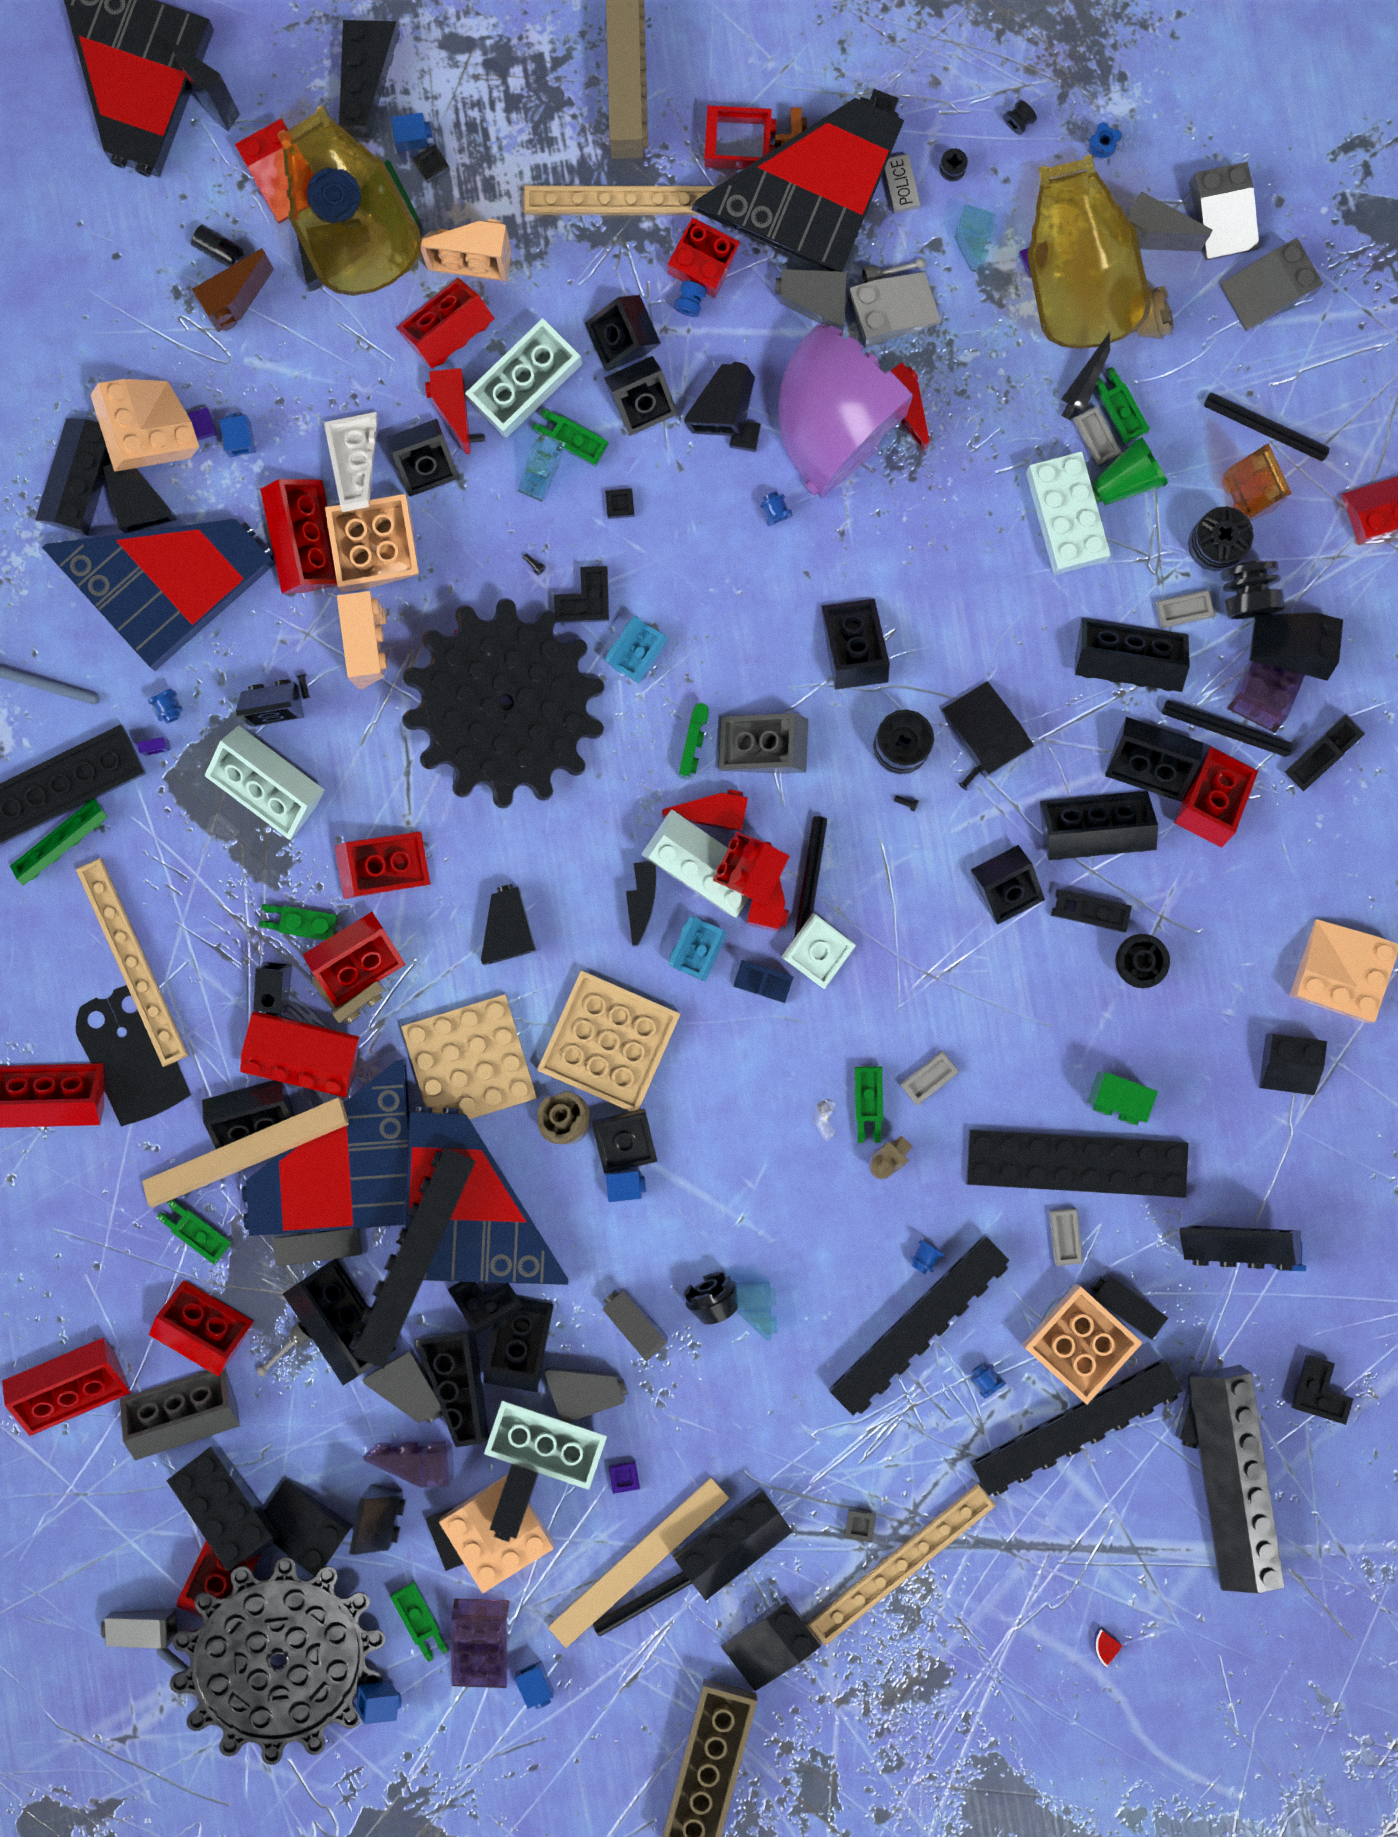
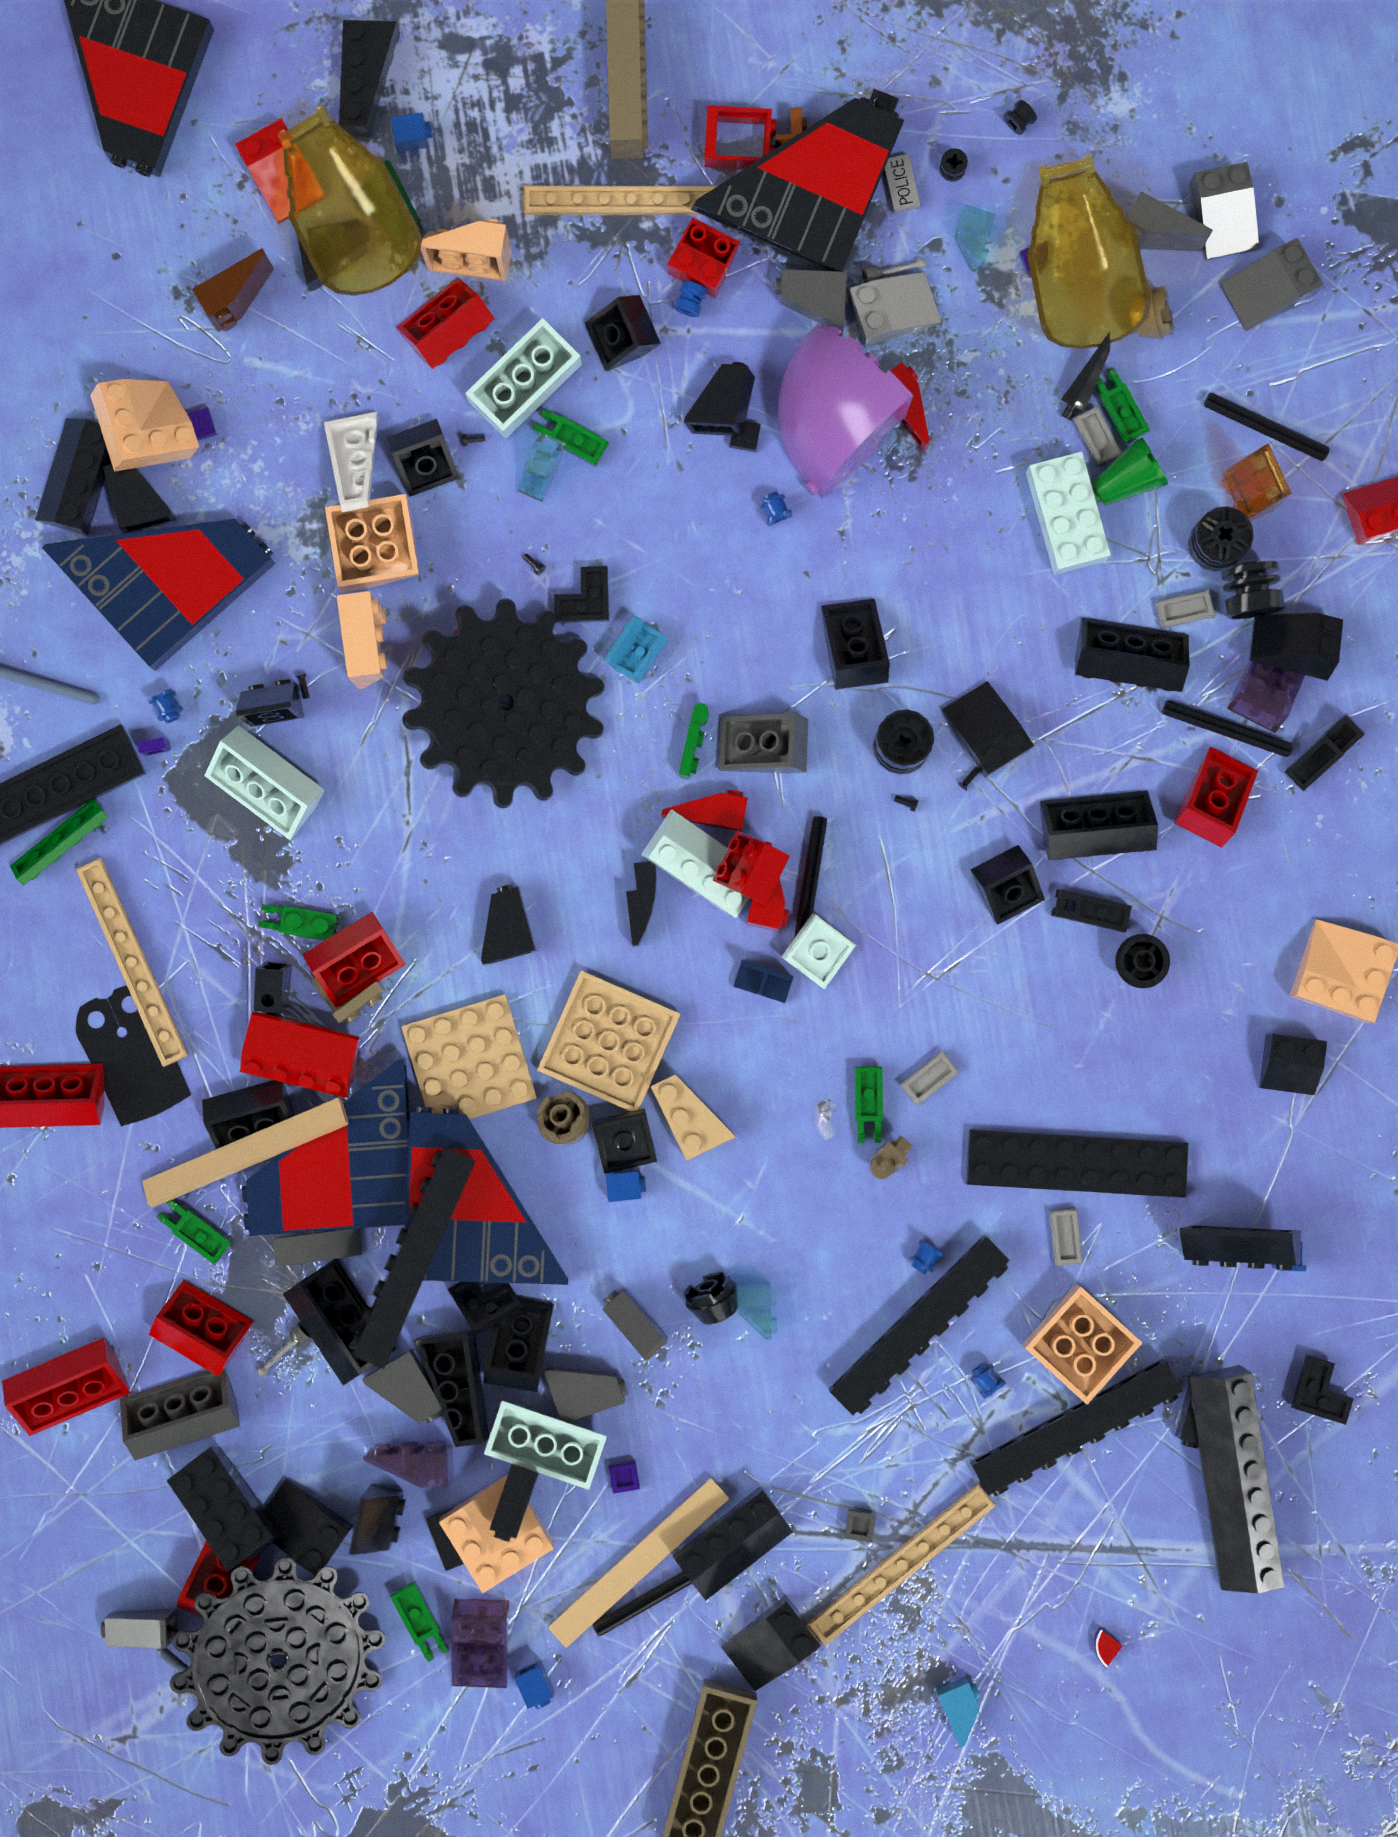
(208, 88): black slope -> none
(216, 246): black hinge -> none
(237, 435): blue brick -> none
(299, 534): red slope -> none
(333, 195): dark blue tile -> none
(378, 1702): blue brick -> none
(382, 865): red slope -> none
(431, 163): black tile -> none
(449, 400): red slope -> none
(620, 503): black tile -> none
(641, 395): black slope -> none
(689, 1118): none -> tan wedge
(697, 948): dark azure bracket -> none
(960, 1707): none -> dark azure slope
(1106, 135): blue brick -> none
(1120, 1096): green brick -> none
(1128, 1306): black slope -> none
(1154, 759): black slope -> none

